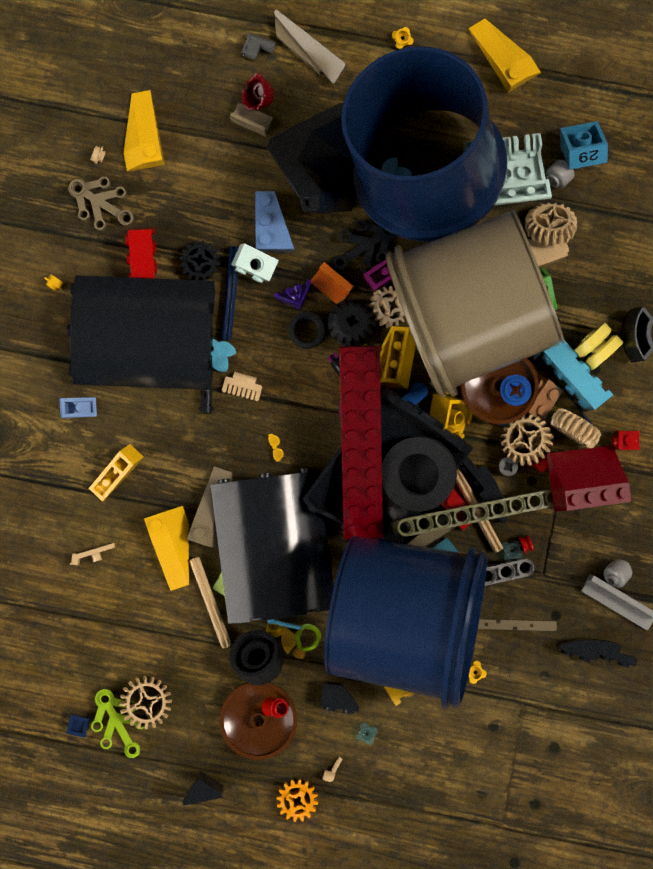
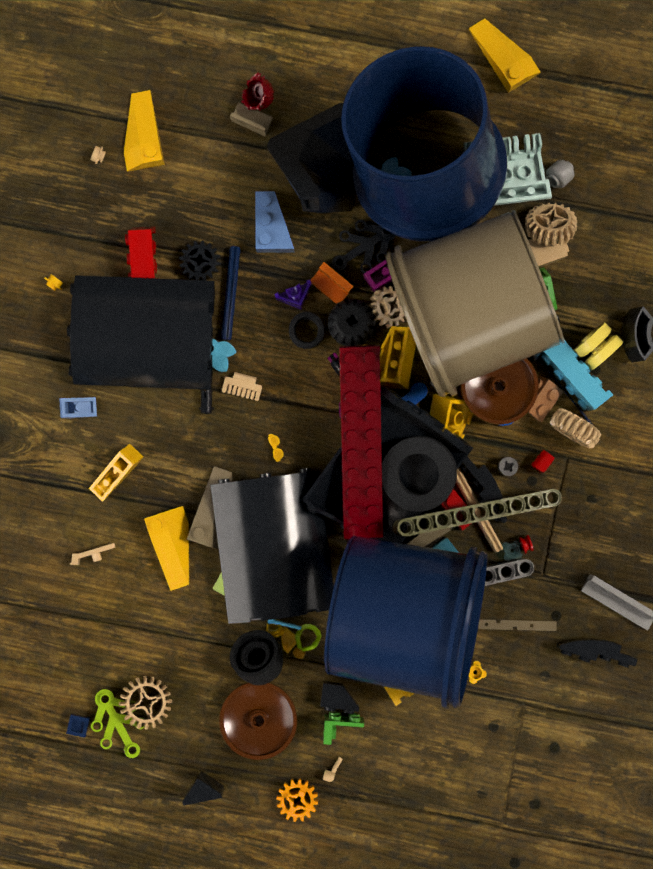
(98, 201): dark tan plant -> none
(210, 602): tan axle -> none
(254, 44): dark grey piece -> none
(265, 267): light aqua brick -> none
(275, 707): red brick -> none
(308, 48): dark tan wedge -> none
(333, 719): none -> bright green bracket
(367, 739): clear light blue plate -> none
(405, 32): yellow plate -> none
(515, 380): blue gear -> none
(533, 436): tan gear -> none
(583, 145): dark azure brick -> none
(587, 479): dark red slope -> none
(618, 573): light grey head -> none
(626, 440): red bracket -> none

